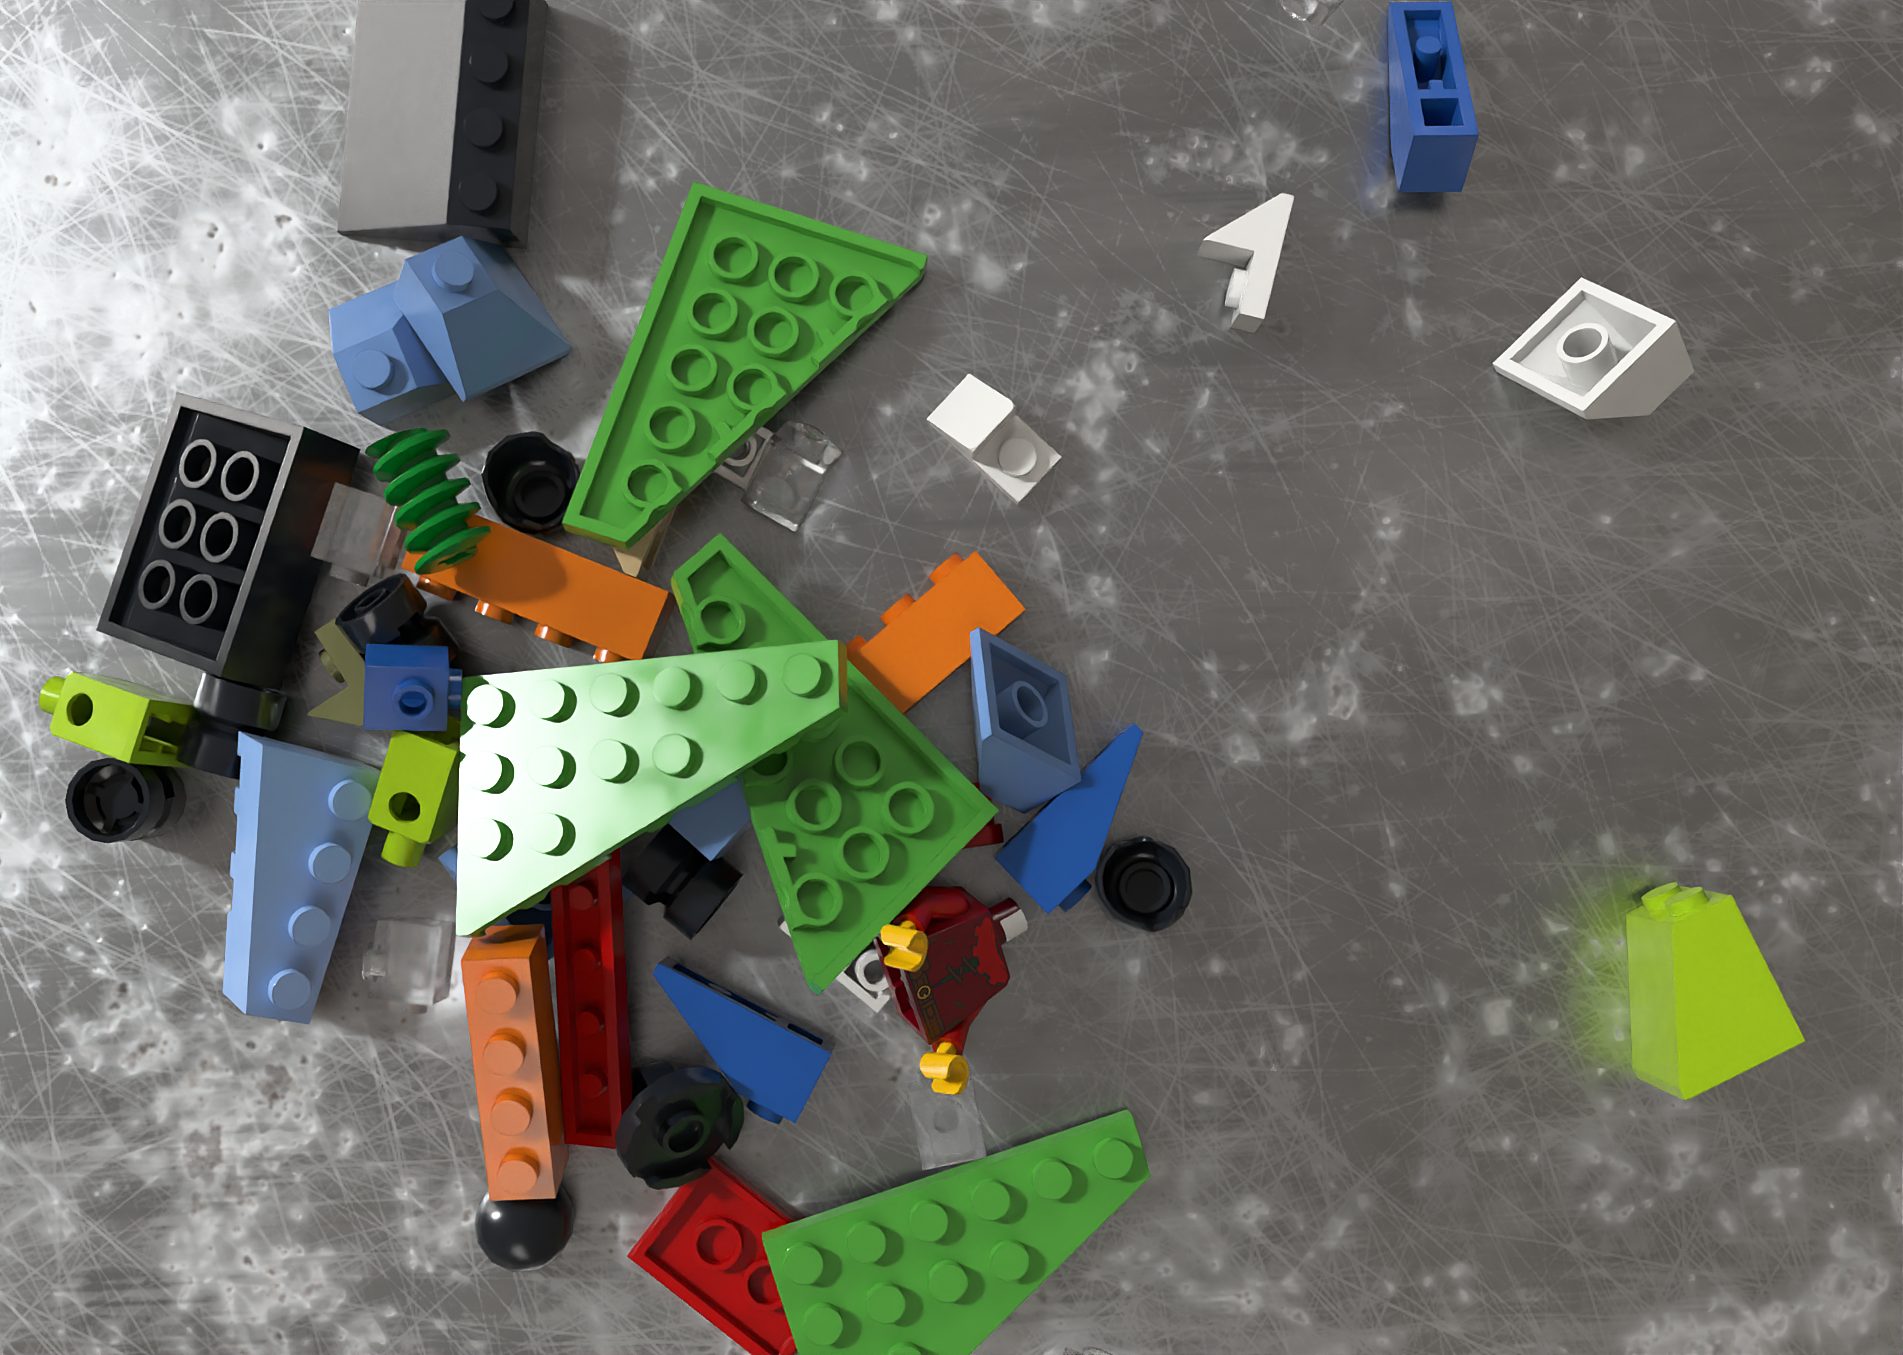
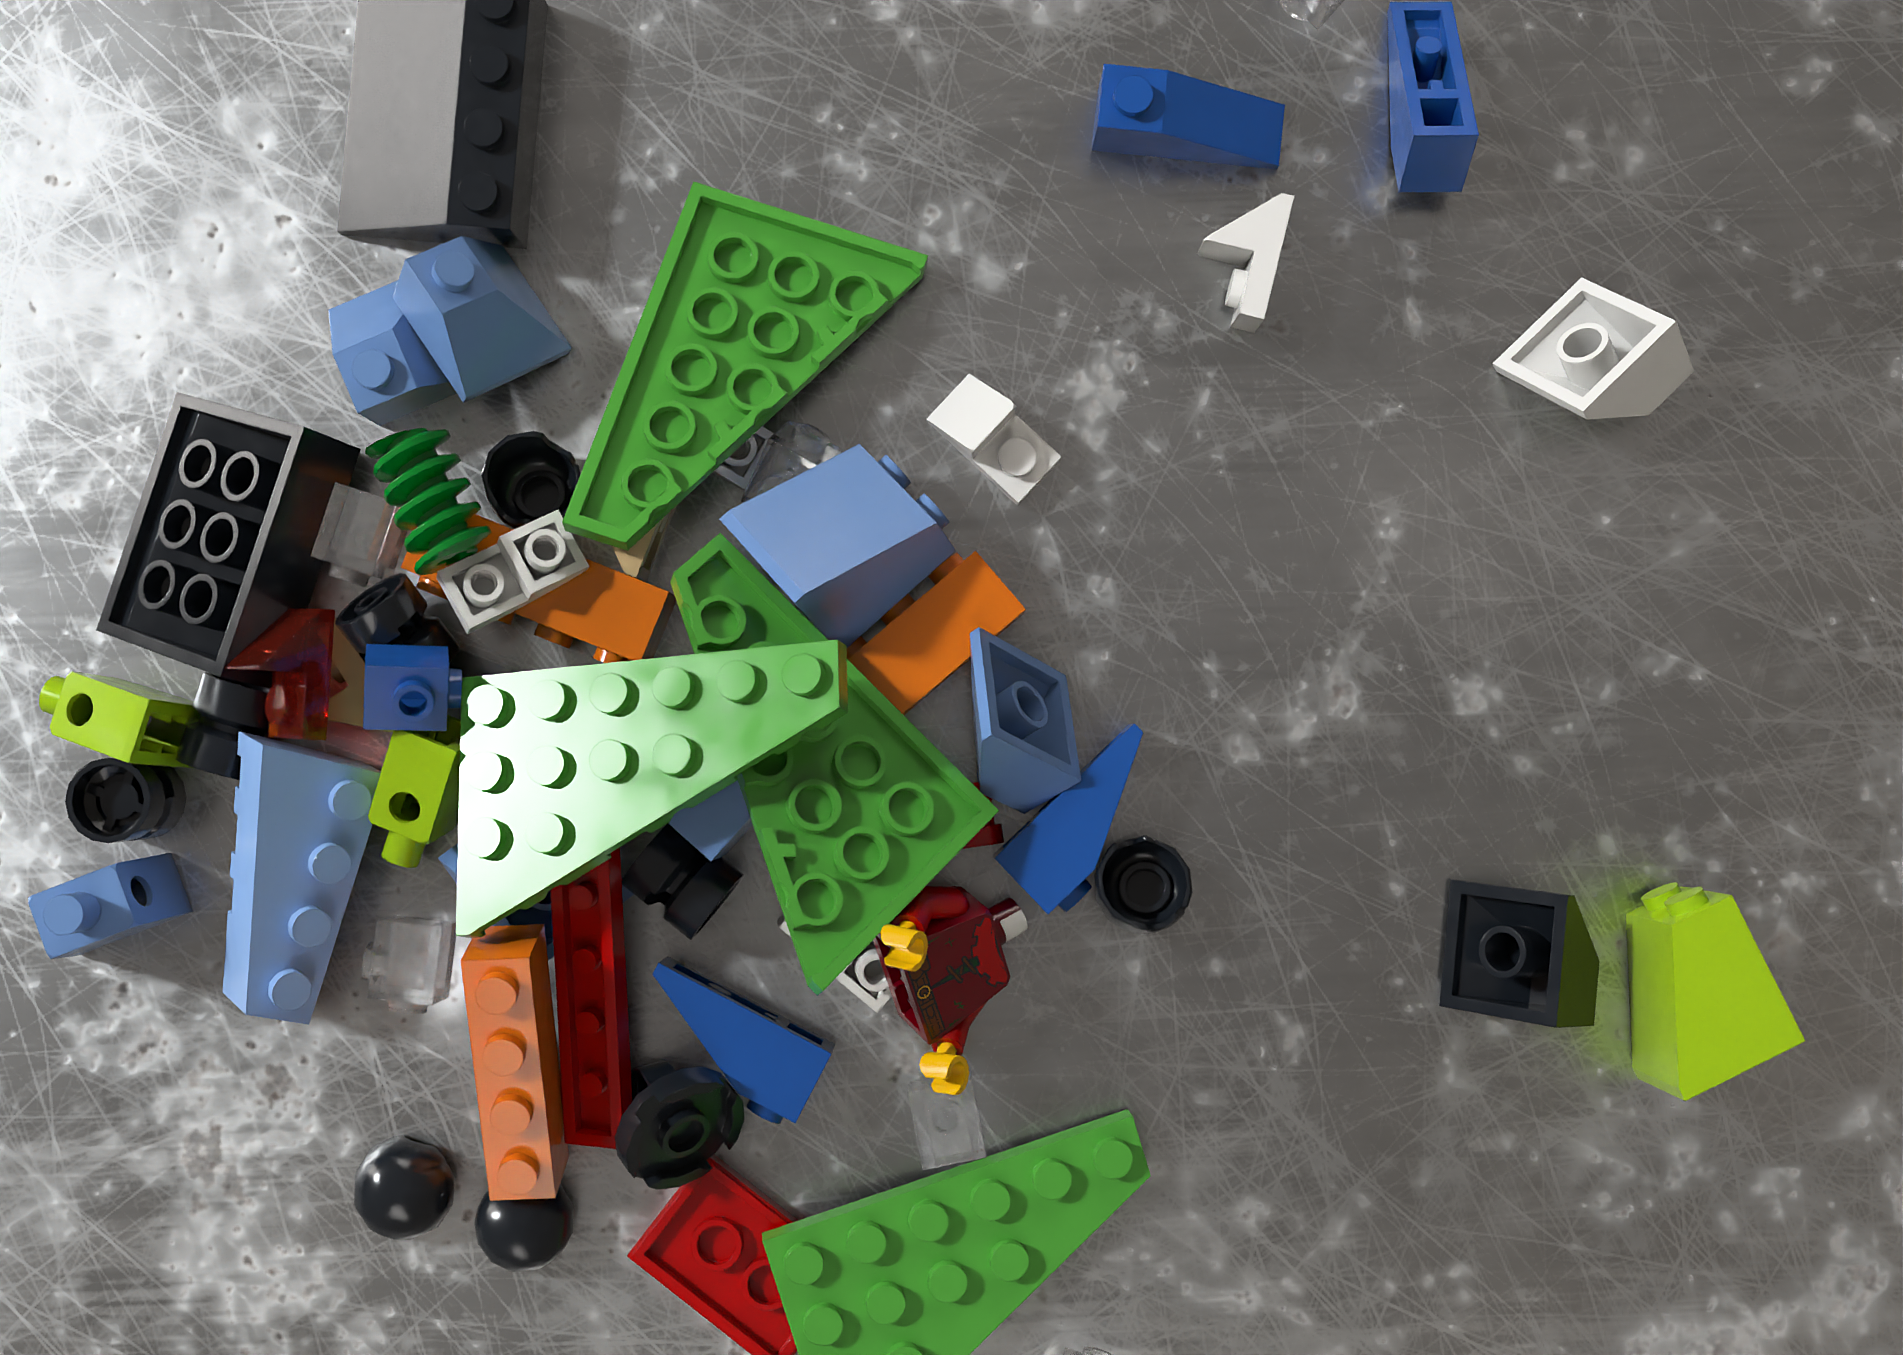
(102, 908): none -> medium blue torso
(300, 657): none -> clear red slope
(403, 1188): none -> black hair
(512, 572): none -> white slope
(843, 540): none -> medium blue slope
(1184, 119): none -> blue slope
(1518, 956): none -> black slope

